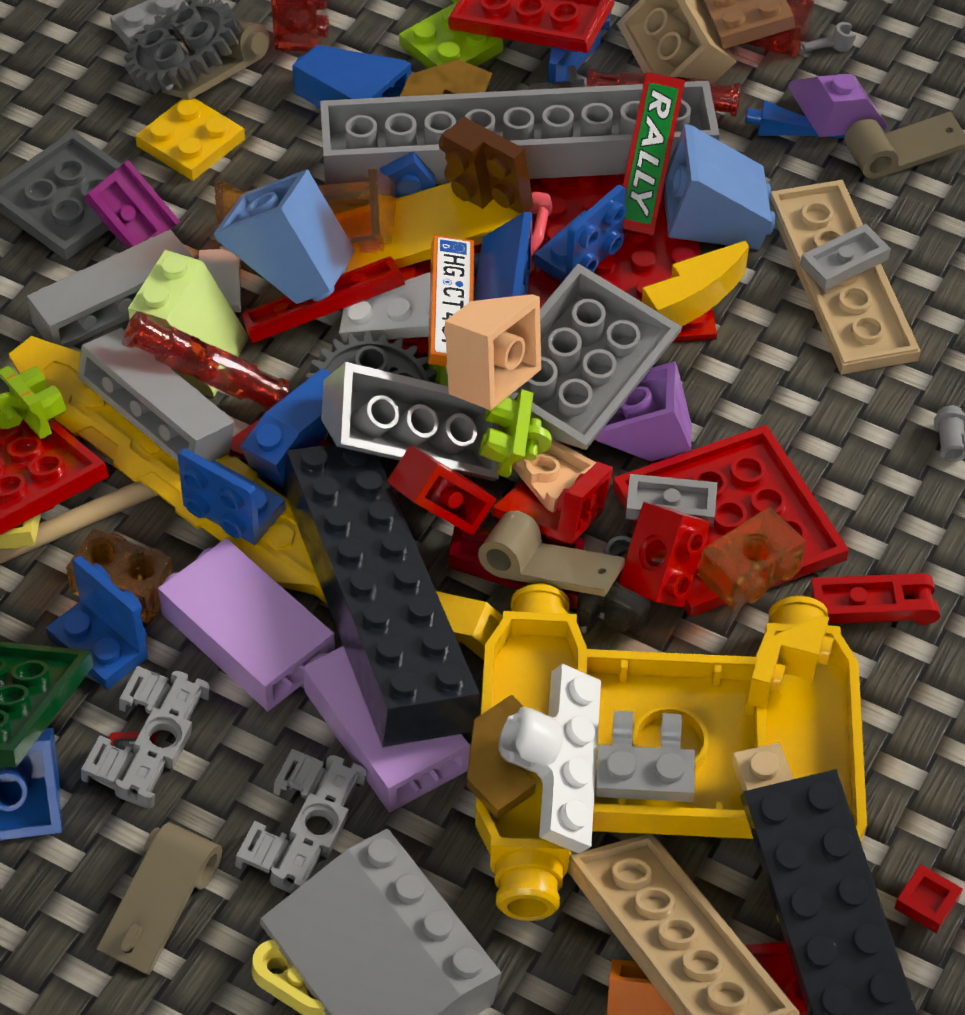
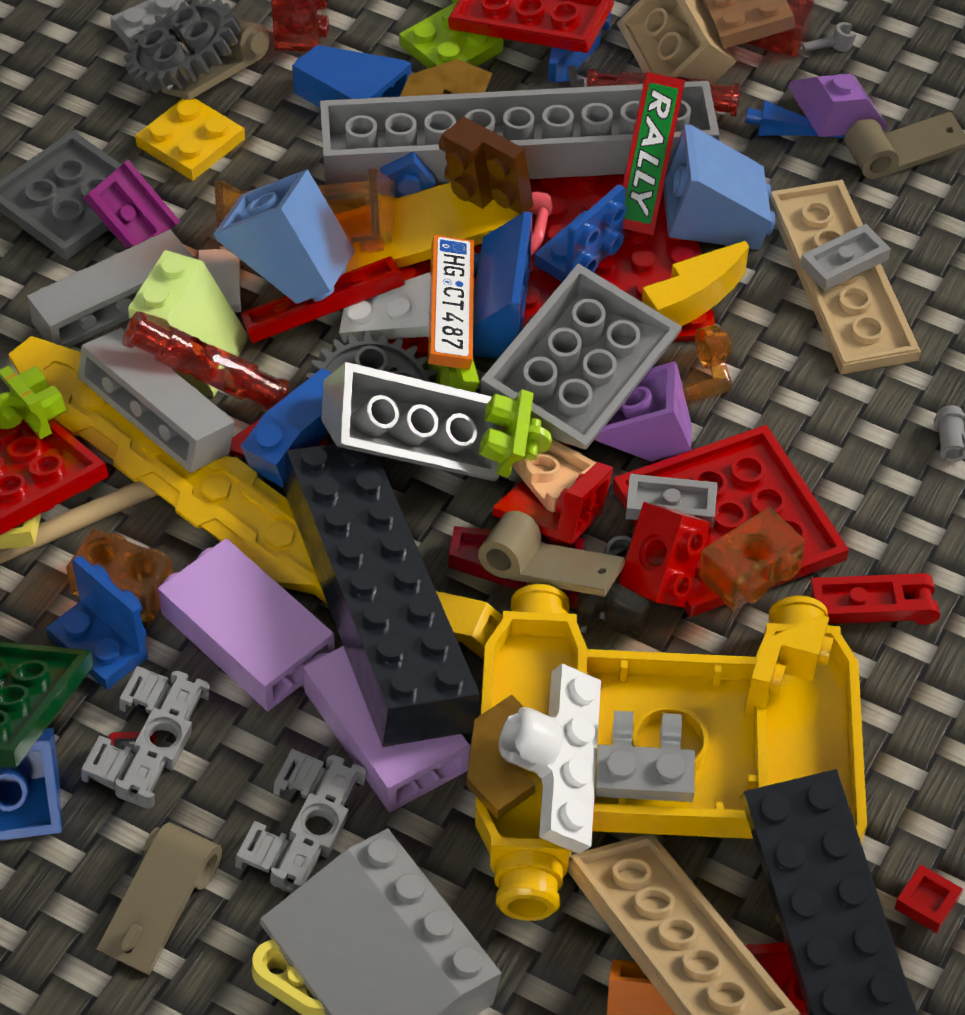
(227, 497): blue bracket -> none
(441, 490): red brick -> none
(493, 348): light nougat slope -> none
(712, 349): none -> clear orange plate
(761, 766): tan plate -> none

